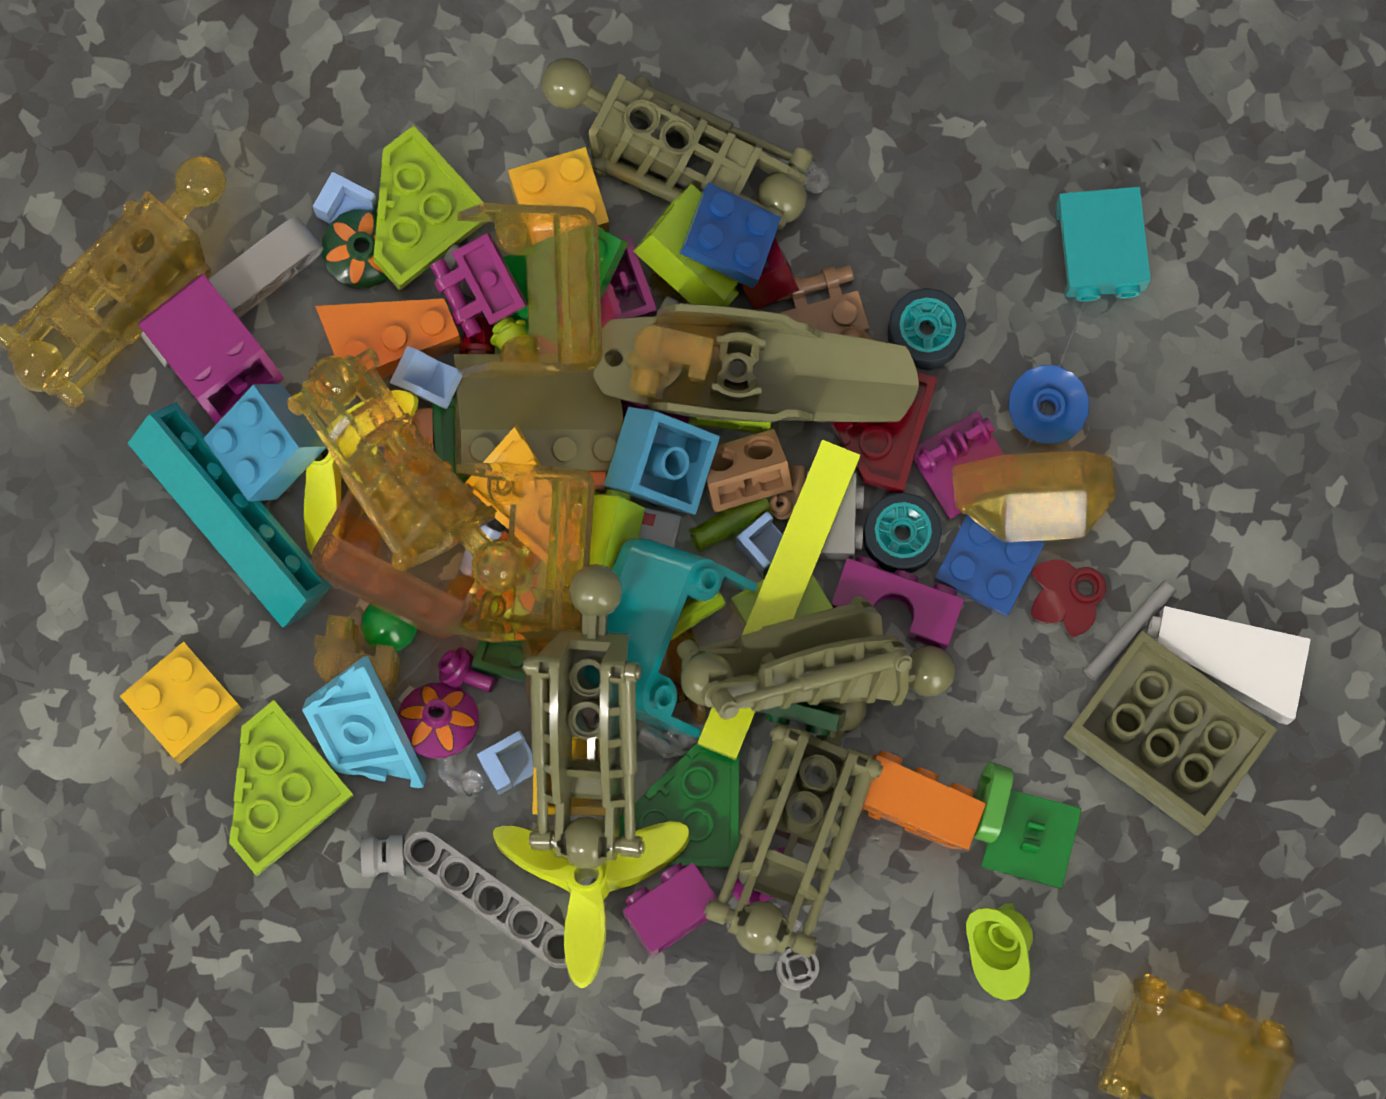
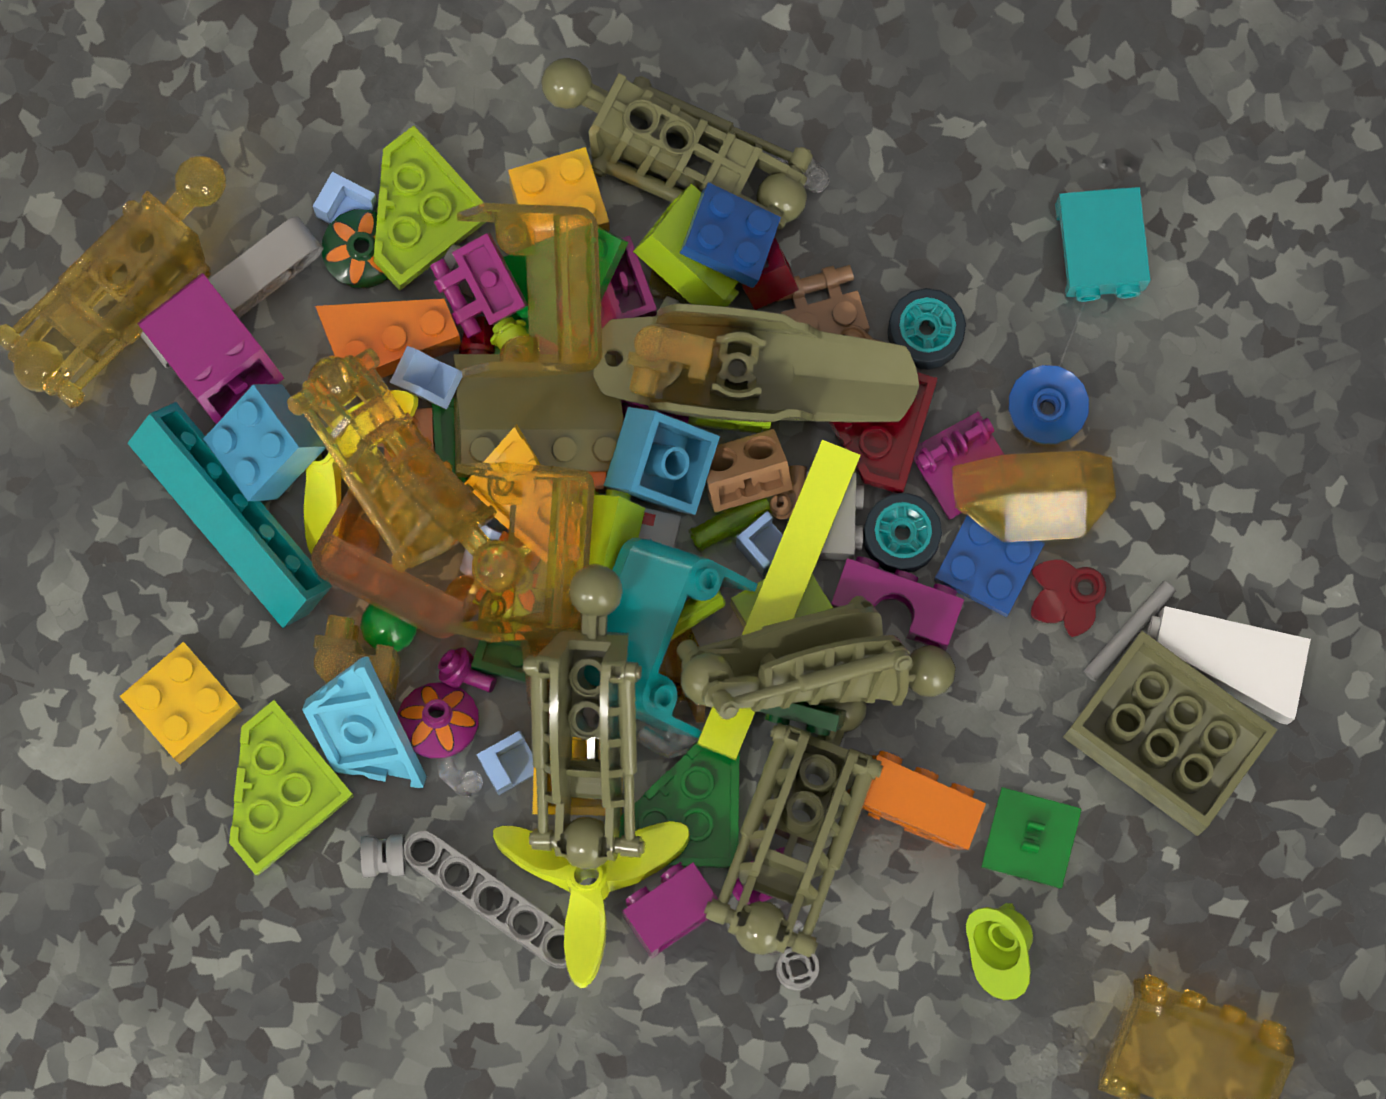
(994, 790): bright green beam -> none

